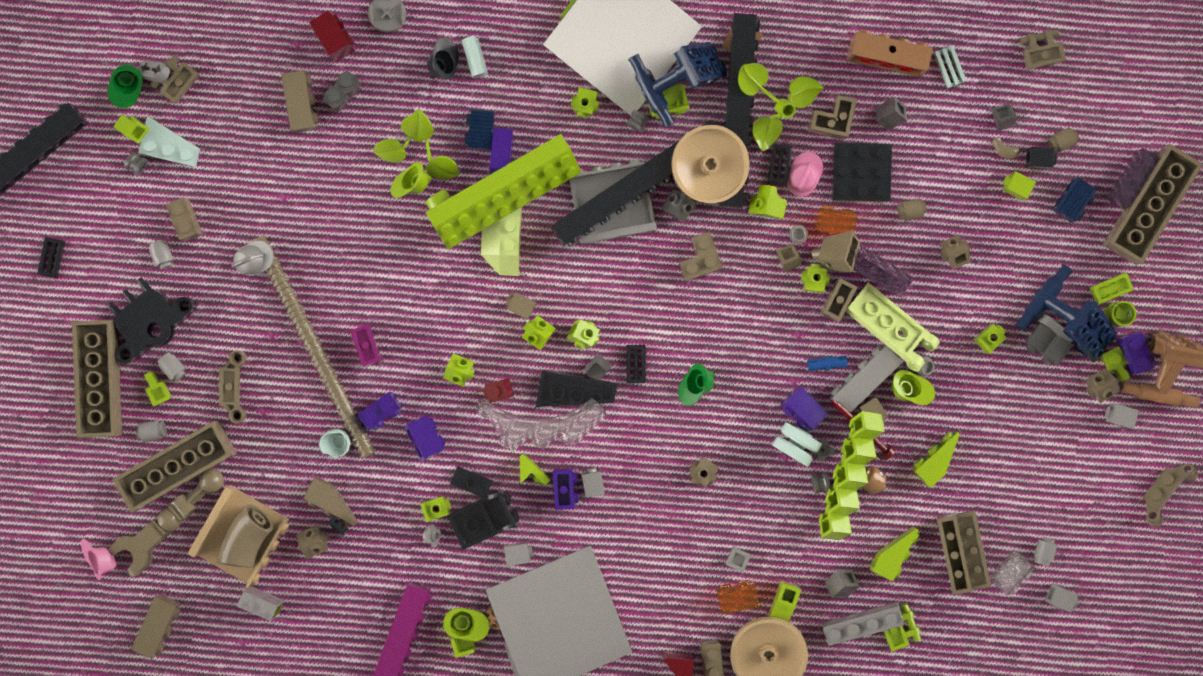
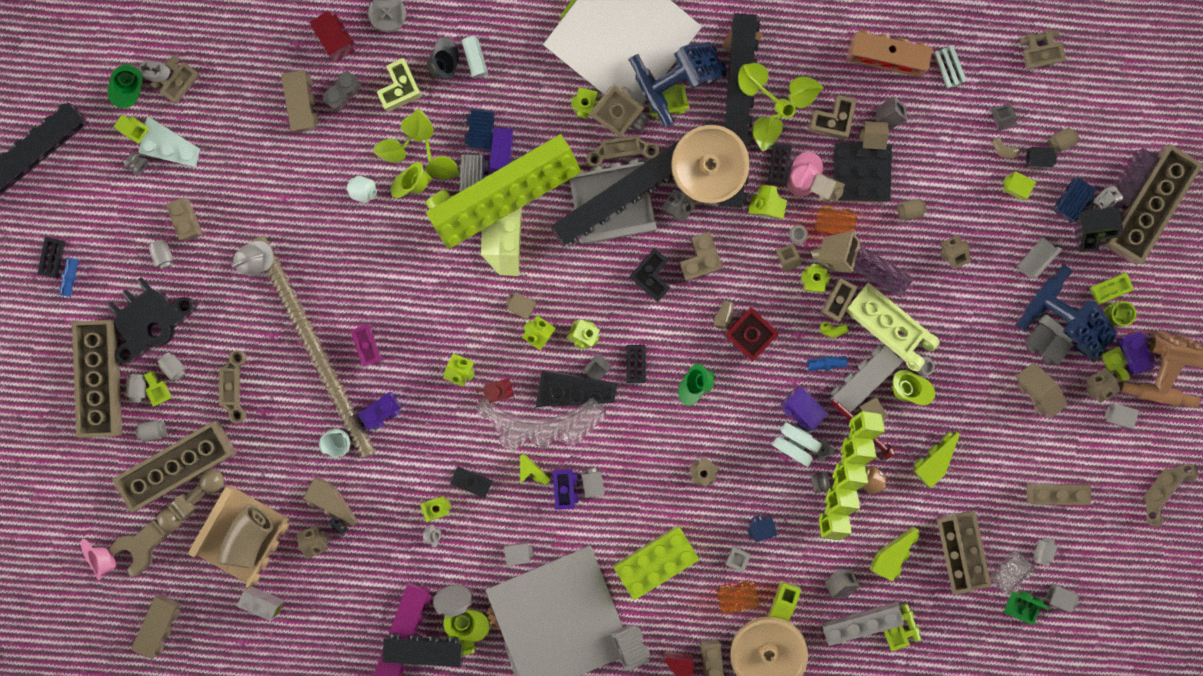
(68, 277): none -> blue pin
(136, 387): none -> light grey brick
(362, 189): none -> light aqua head
(404, 87): none -> yellowish green brick
(423, 650): none -> black brick
(424, 437): dark purple brick -> none
(452, 600): none -> light grey tile
(472, 170): none -> light grey brick
(484, 519): black bracket -> none
(617, 109): none -> dark tan bracket
(621, 148): none -> dark tan plate
(630, 647): none -> light grey brick
(646, 275): none -> black brick
(656, 562): none -> lime brick
(724, 317): none -> dark tan cone
(751, 334): none -> dark red brick
(761, 528): none -> dark blue brick
(827, 188): none -> brick
(831, 331): none -> lime arm
(874, 135): none -> dark tan brick
(984, 341): lime brick -> none
(1023, 607): none -> green bracket
(1038, 258): none -> light grey panel
(1042, 390): none -> dark tan brick
(1058, 494): none -> dark tan brick
(1096, 226): none -> black brick
(1107, 198): none -> light grey piece

